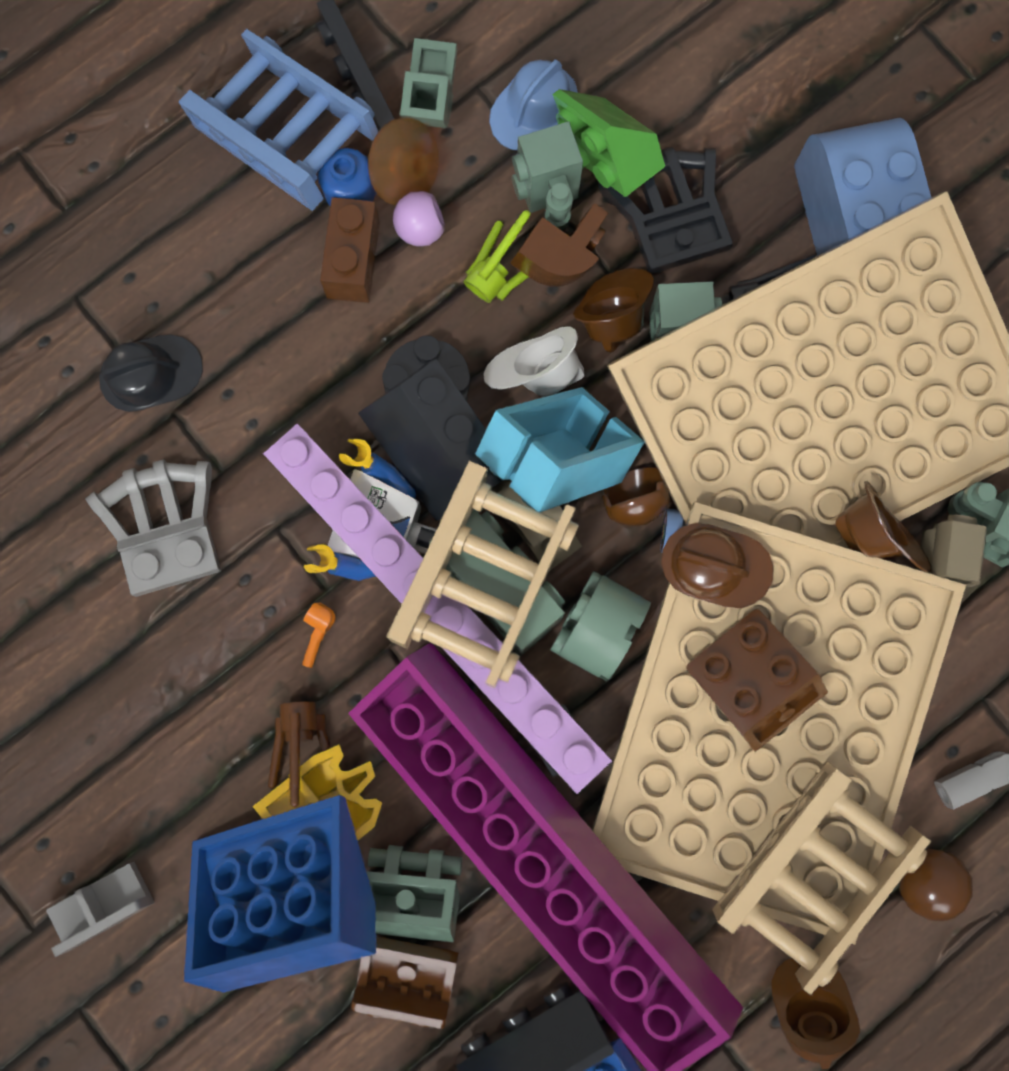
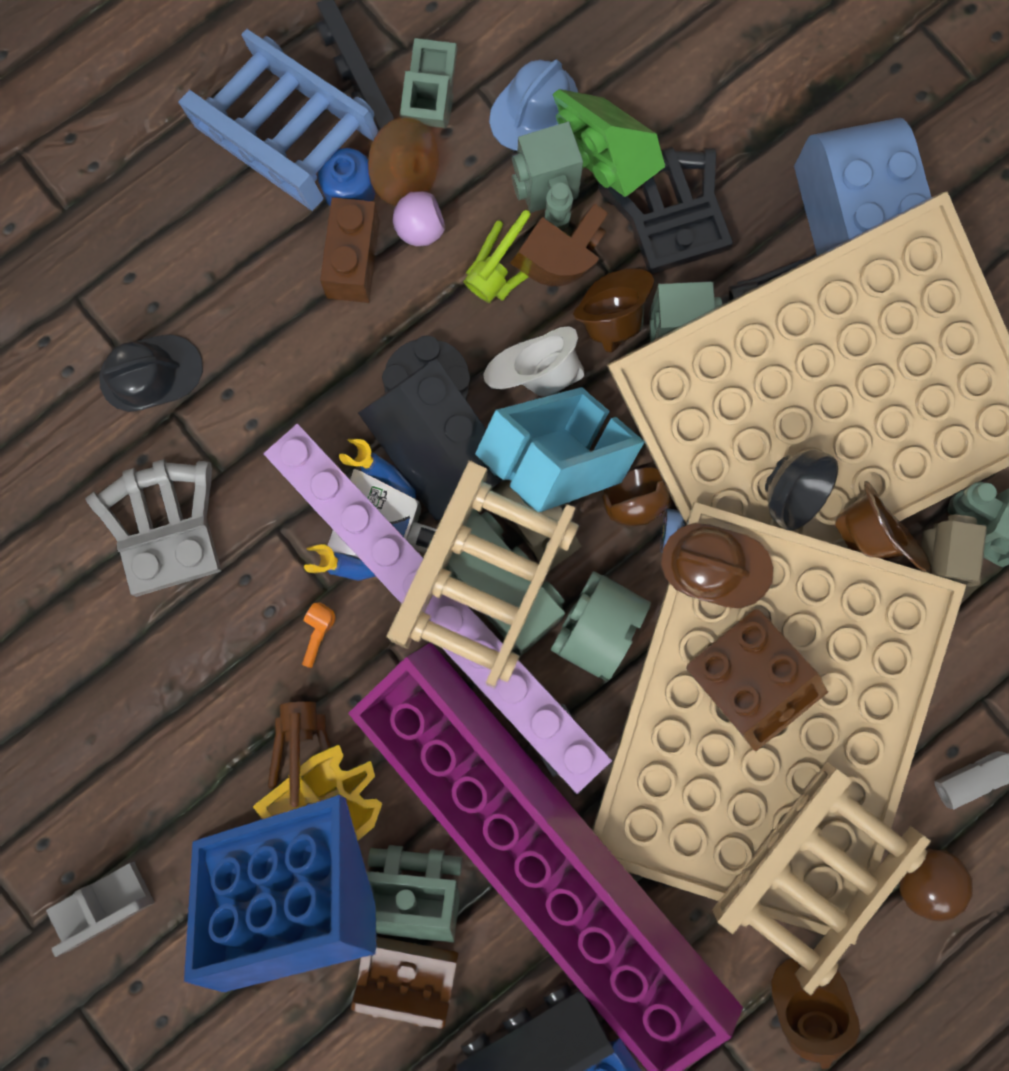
(800, 487): none -> black piece

